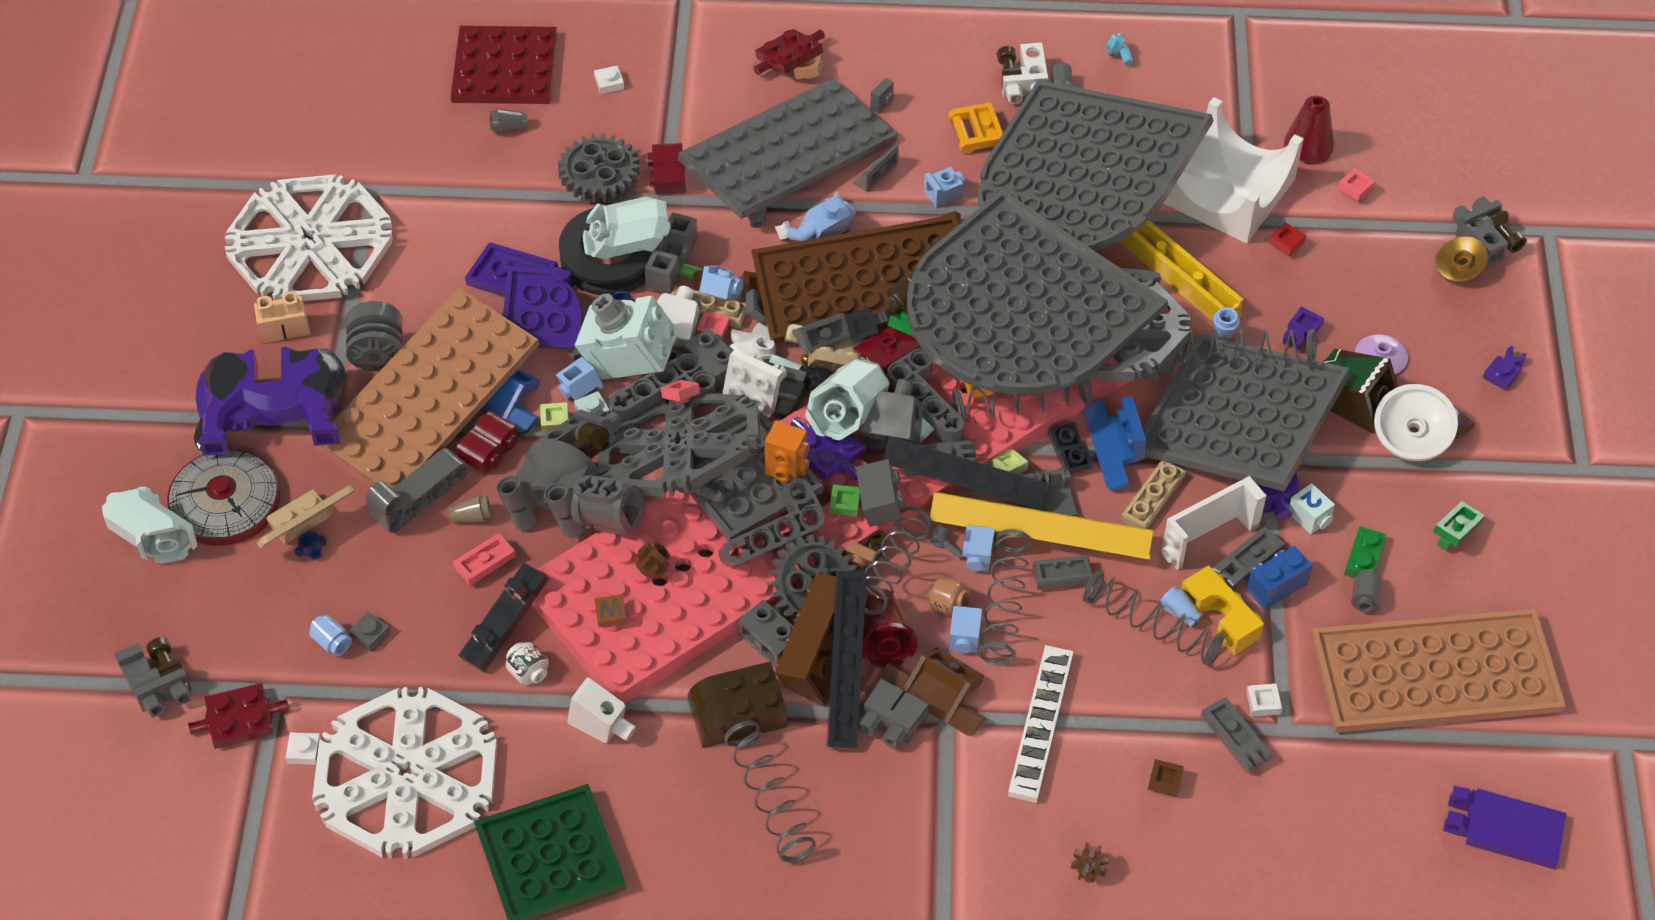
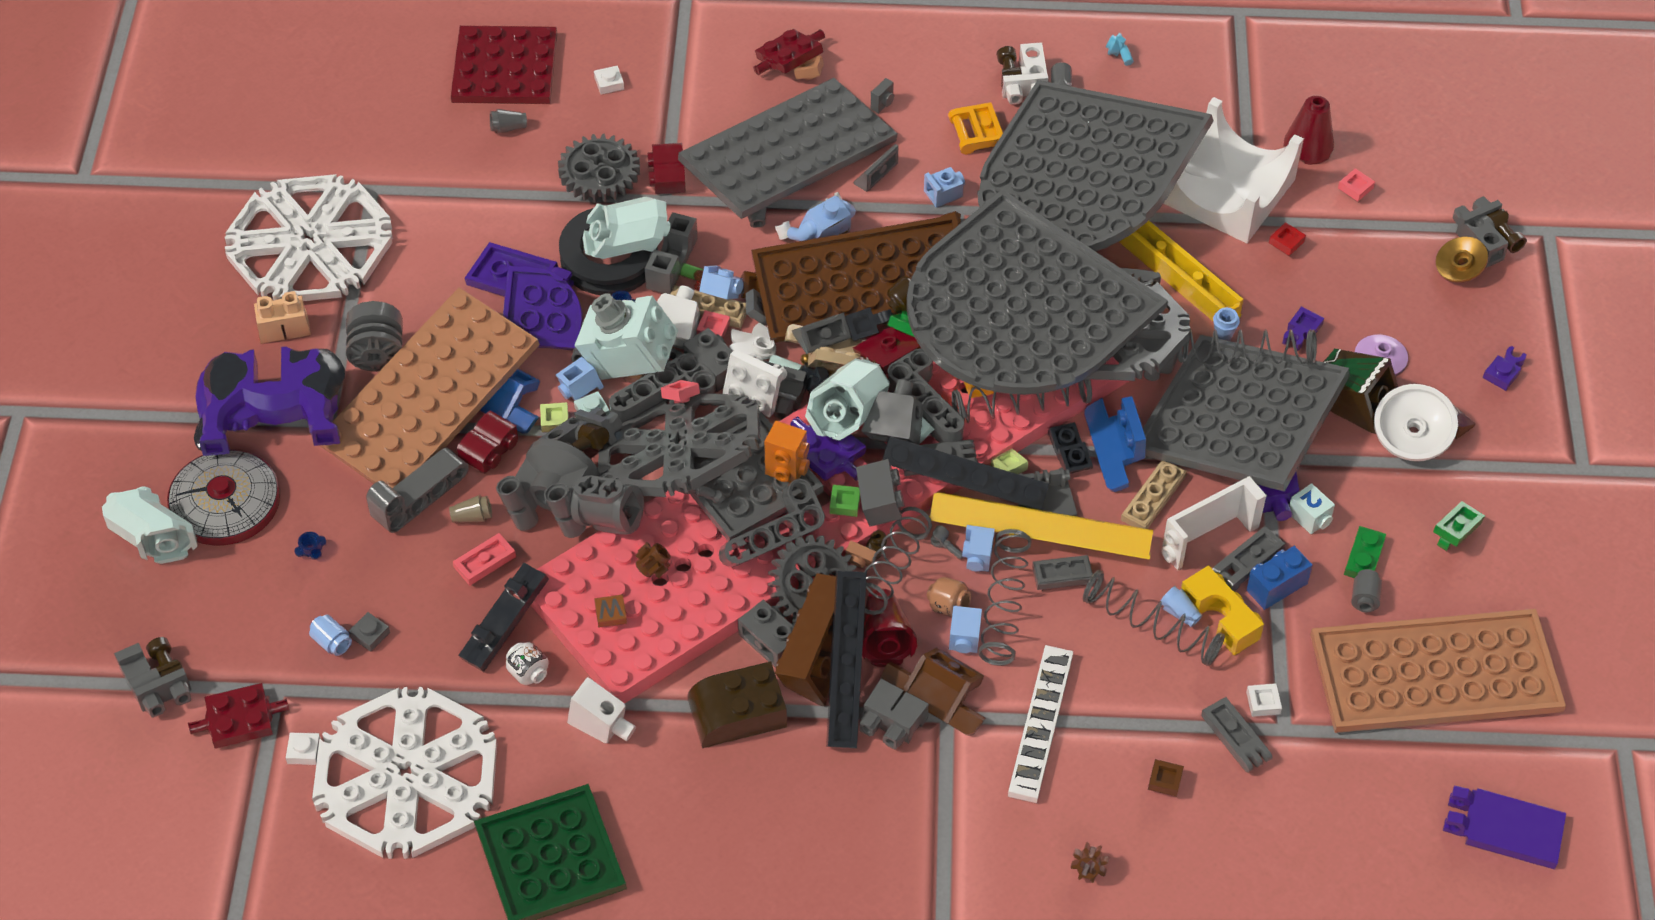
(301, 515): tan plate -> none
(748, 740): dark grey piece -> none

